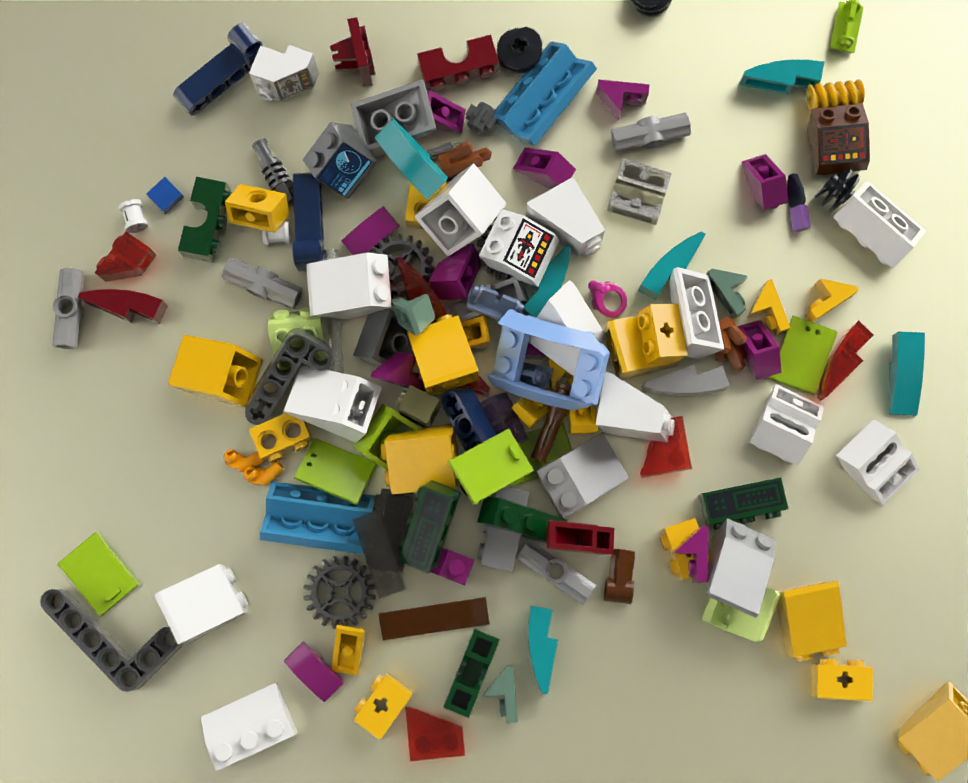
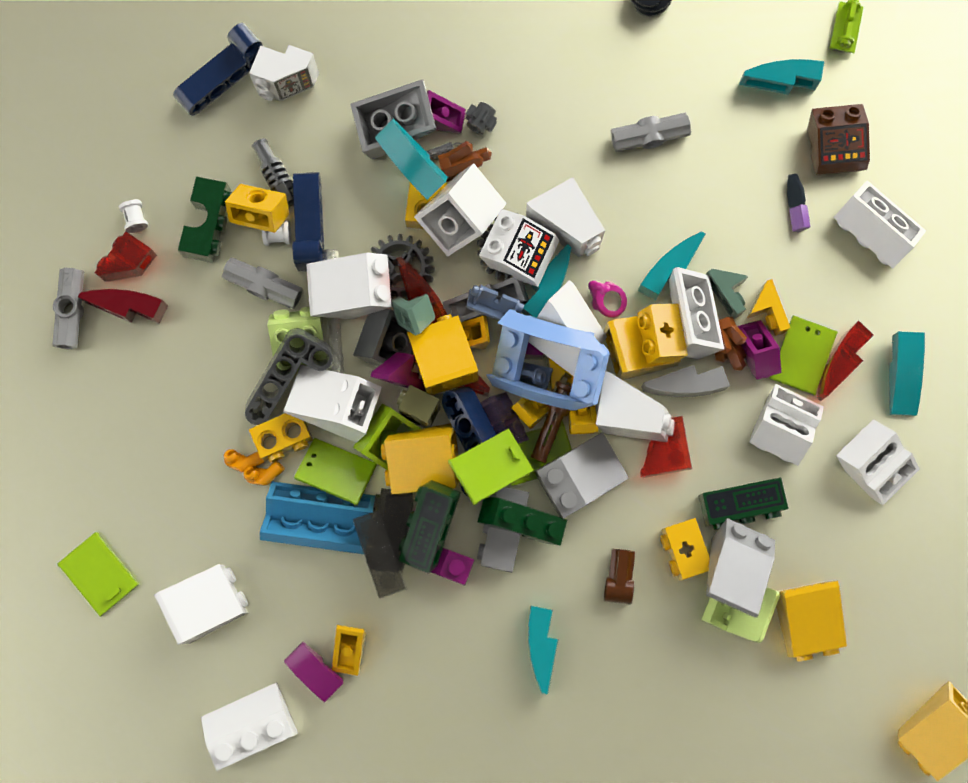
(107, 643): dark grey beam -> none
(165, 195): blue tile -> none
(215, 370): yellow slope -> none
(322, 609): dark grey gear -> none
(340, 159): slope -> none
(355, 53): dark red plate -> none
(370, 231): magenta slope -> none
(379, 722): yellow brick -> none
(432, 736): clear red wing -> none
(434, 618): reddish brown slope -> none
(440, 72): dark red arch -> none
(456, 274): magenta slope -> none
(471, 673): dark green arch -> none
(505, 686): sand green slope -> none
(510, 56): black piece -> none
(543, 93): dark azure slope -> none
(544, 167): magenta slope -> none
(570, 582): light grey piece -> none
(580, 538): dark red slope -> none
(614, 92): magenta slope -> none
(639, 191): clear smoke slope -> none
(698, 547): magenta slope -> none
(766, 181): magenta slope -> none
(833, 293): yellow slope -> none
(836, 94): yellow piece -> none
(839, 188): black piece -> none
(857, 685): yellow brick -> none

